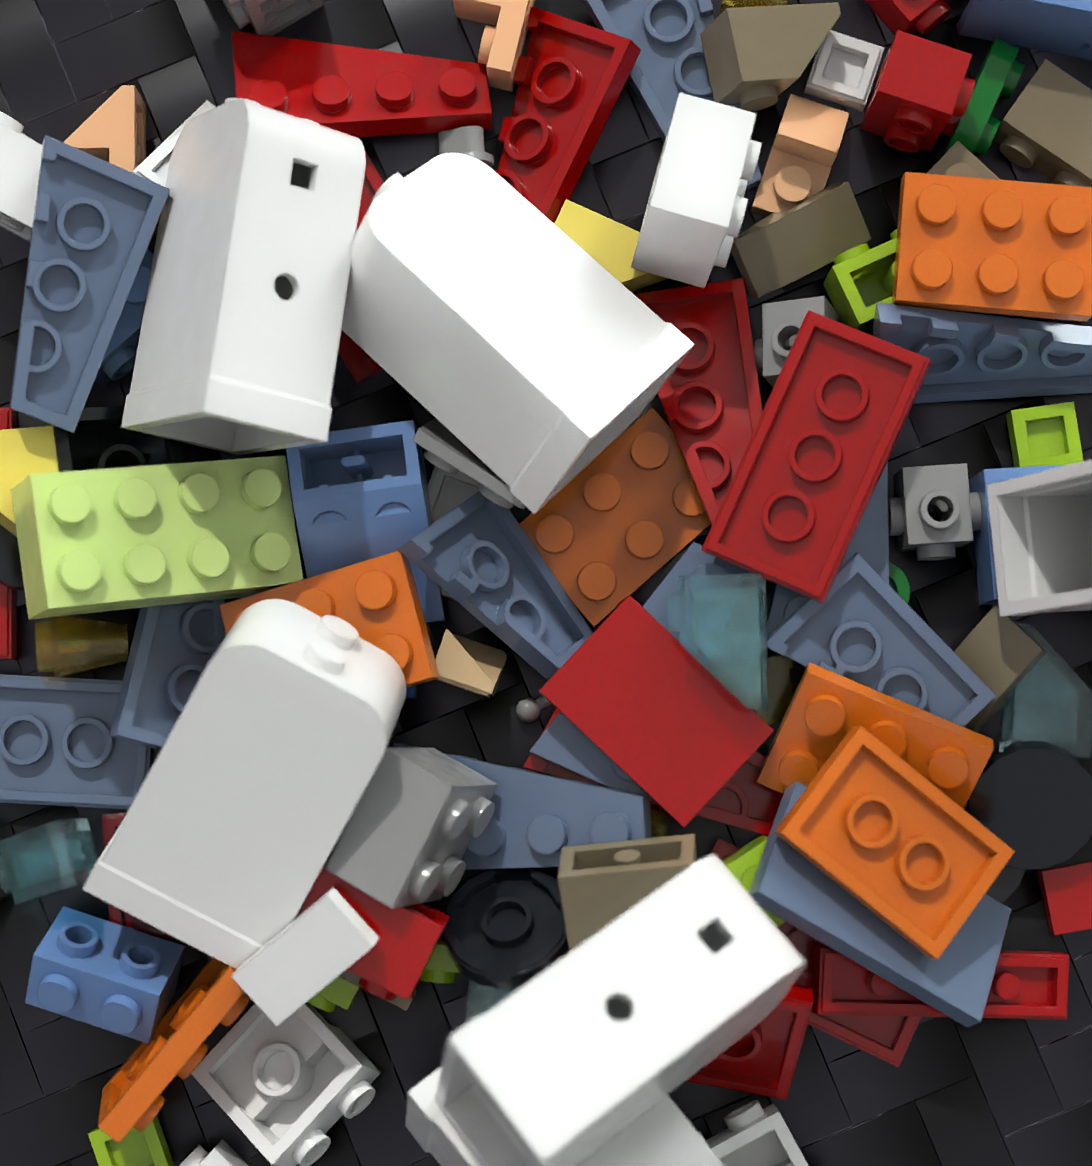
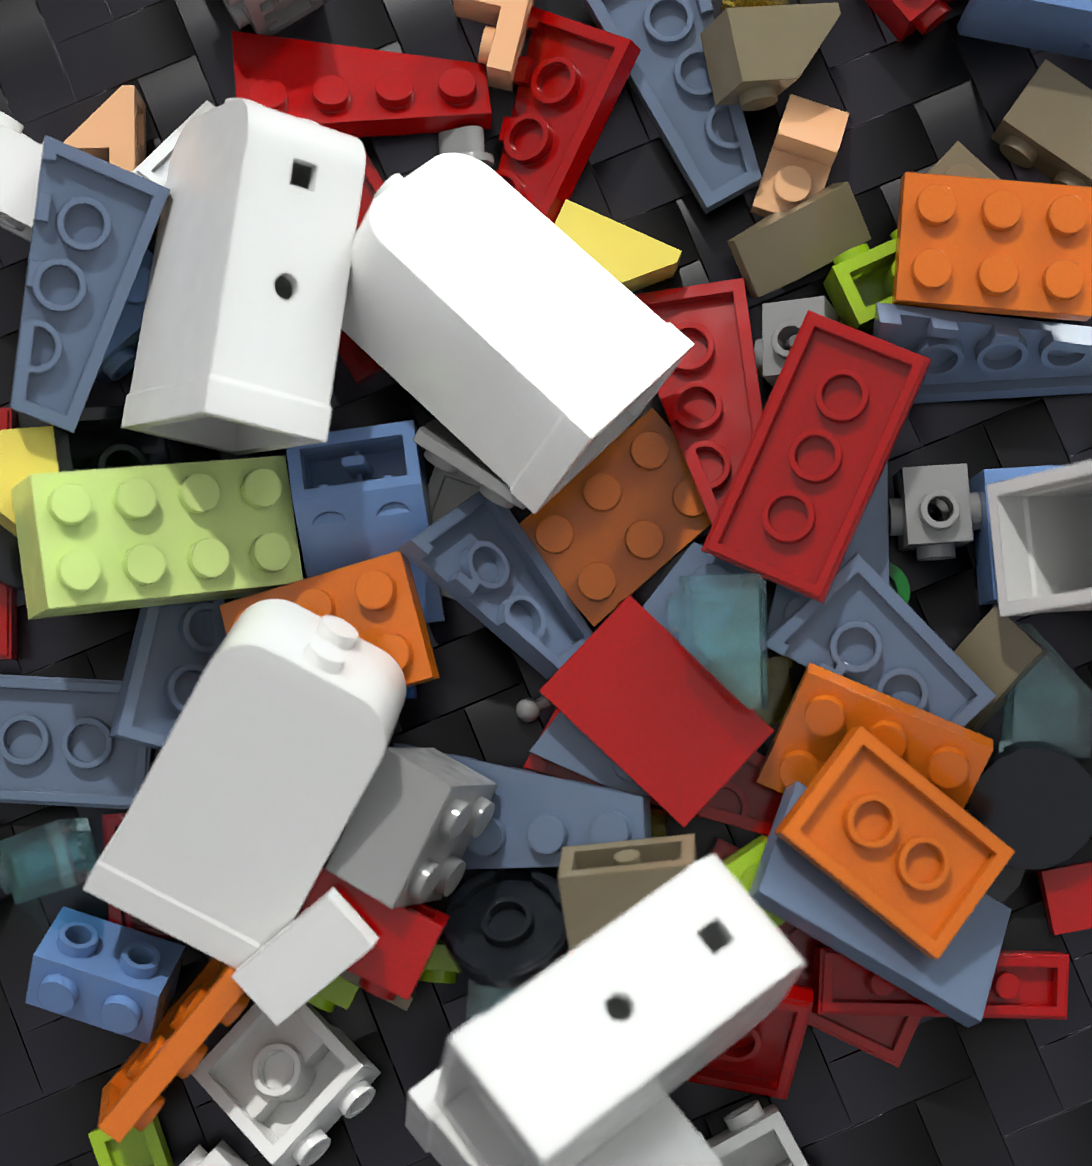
(79, 644): clear yellow cone -> none
(469, 664): tan slope -> none
(697, 191): white brick -> none
(844, 70): white tile -> none
(918, 93): red brick -> none
(995, 78): green plate -> none
(1044, 435): lime plate -> none

